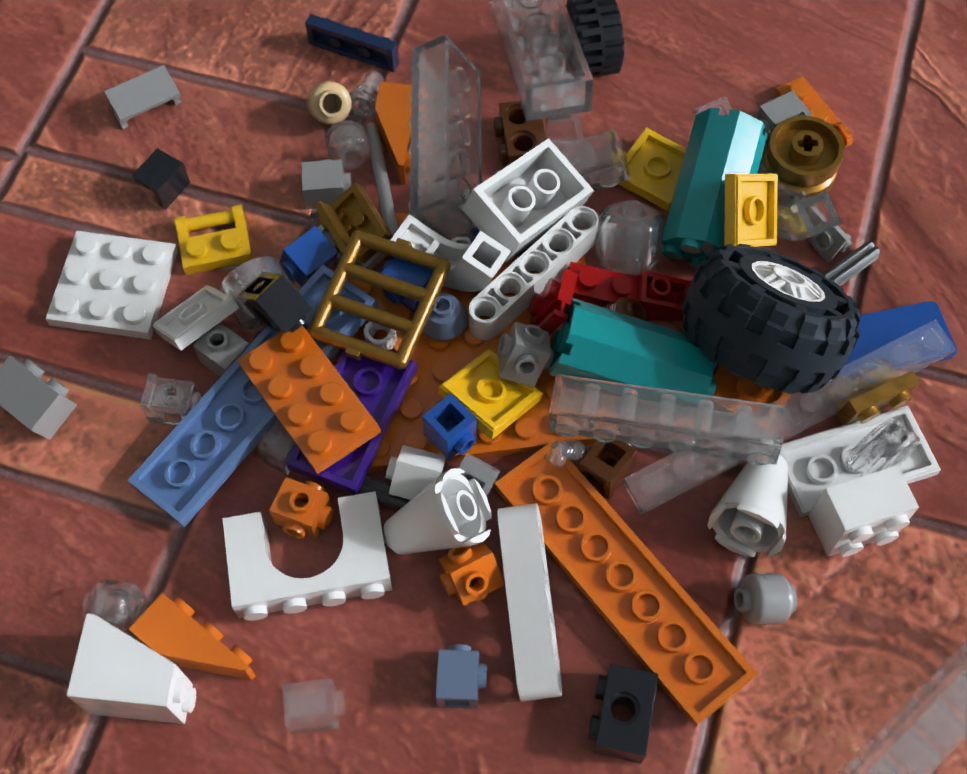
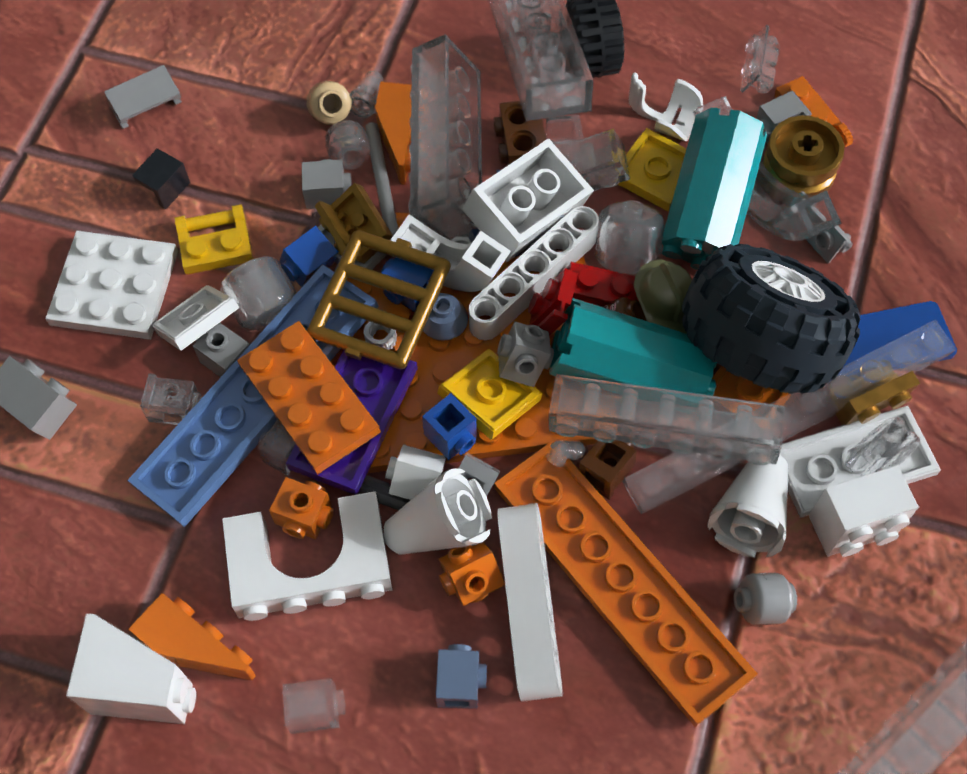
(116, 603): clear head -> none
(275, 302): black brick -> none
(352, 43): dark blue plate -> none
(635, 690): black brick -> none
(661, 292): none -> olive piece
(683, 96): none -> white helmet
(750, 209): yellow plate -> none
(760, 60): none -> clear hinge
(853, 263): dark grey axle -> none

